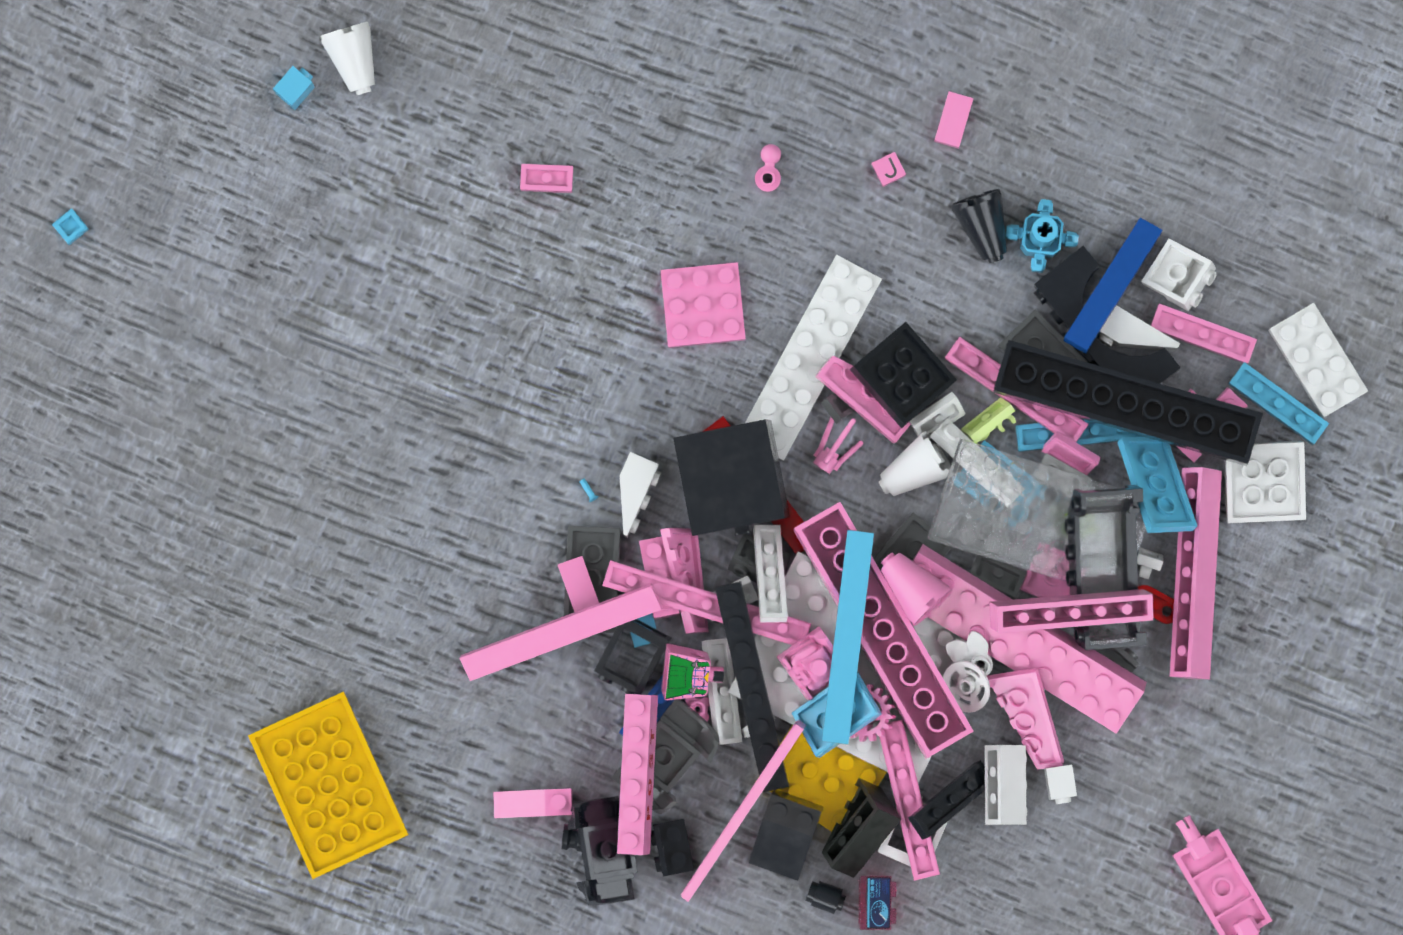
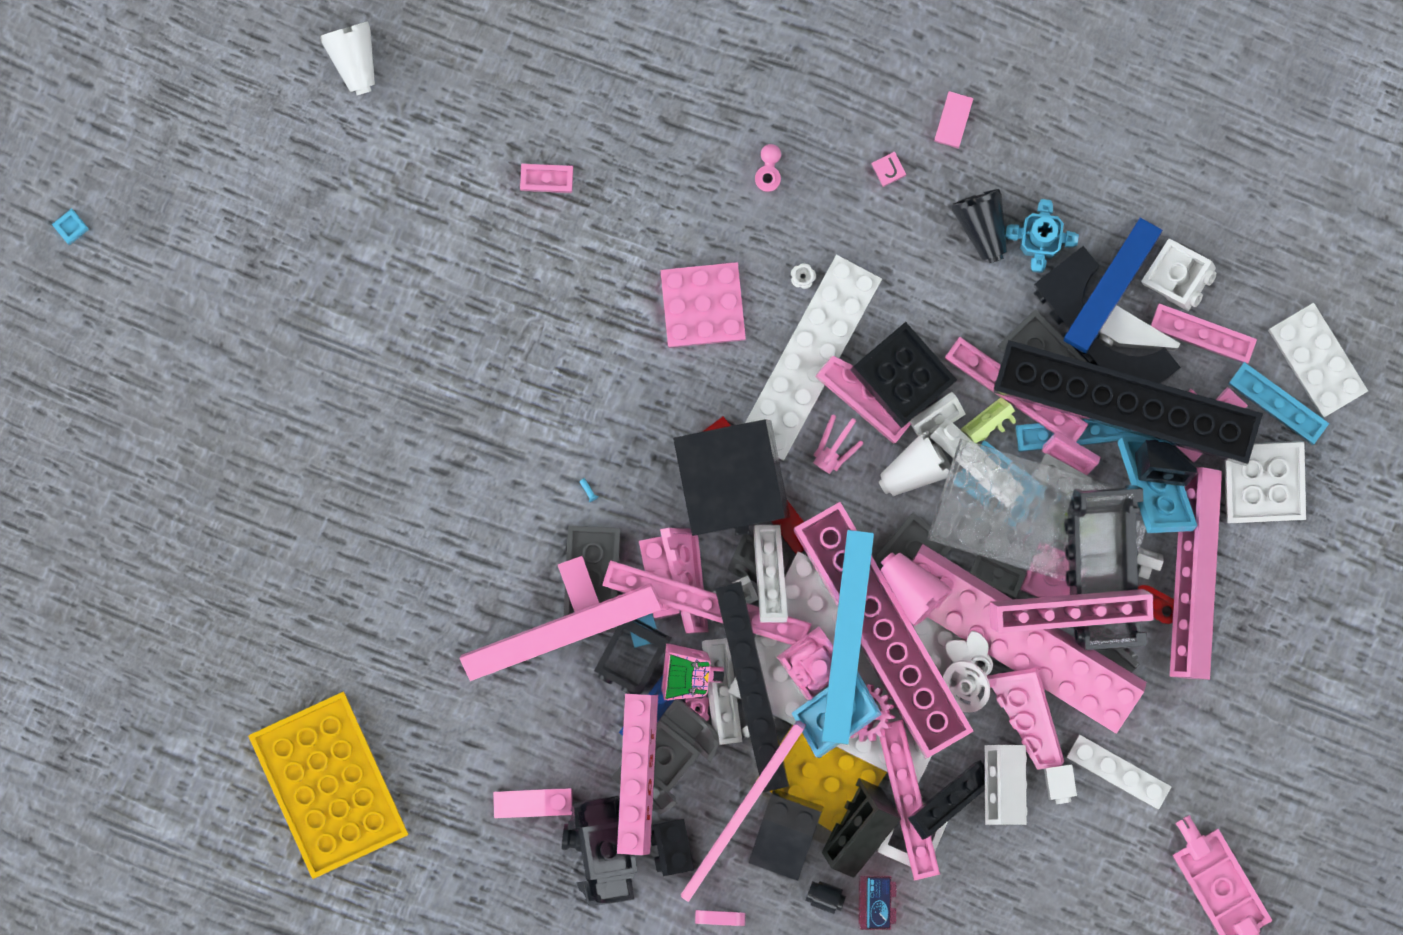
(294, 87): medium azure brick -> none
(635, 483): white slope -> none
(720, 918): none -> bright pink beam
(805, 269): none -> white plate
(837, 408): dark grey plate -> none
(1118, 772): none -> white plate
(1163, 464): none -> black slope

